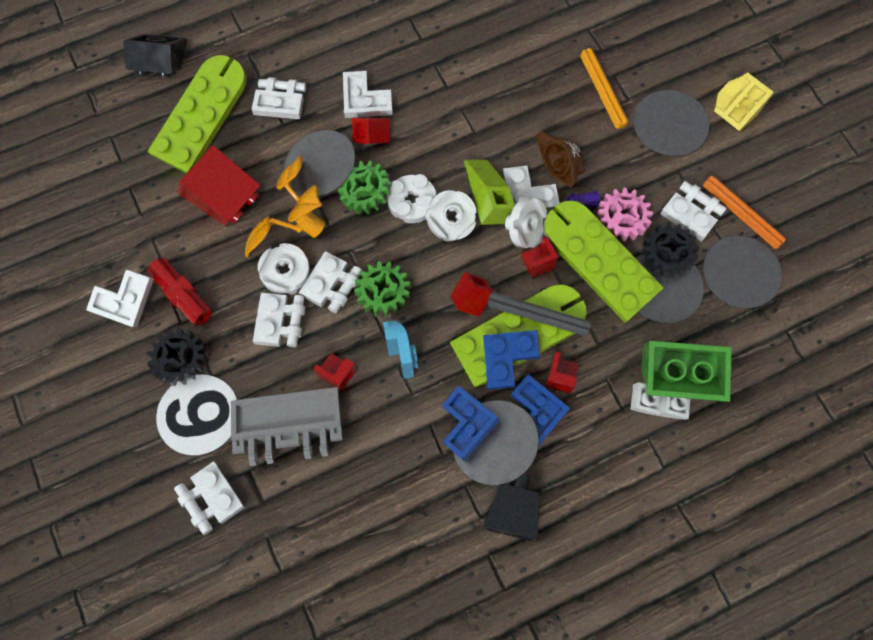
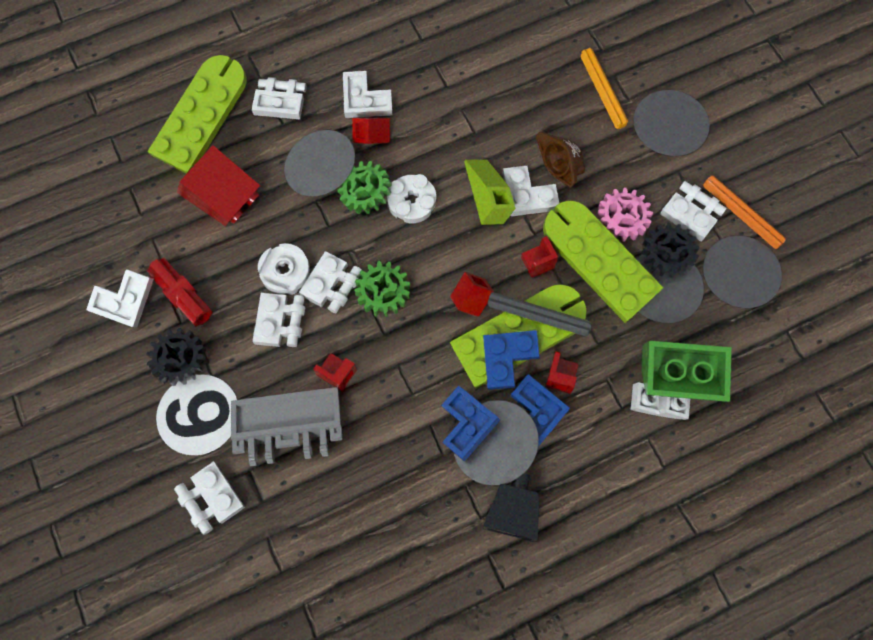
(154, 54): black slope -> none
(301, 213): light orange plant -> none
(397, 344): medium azure slope -> none
(437, 216): white plate -> none
(526, 222): white plate -> none
(587, 199): dark purple pin -> none
(742, 100): light yellow slope -> none

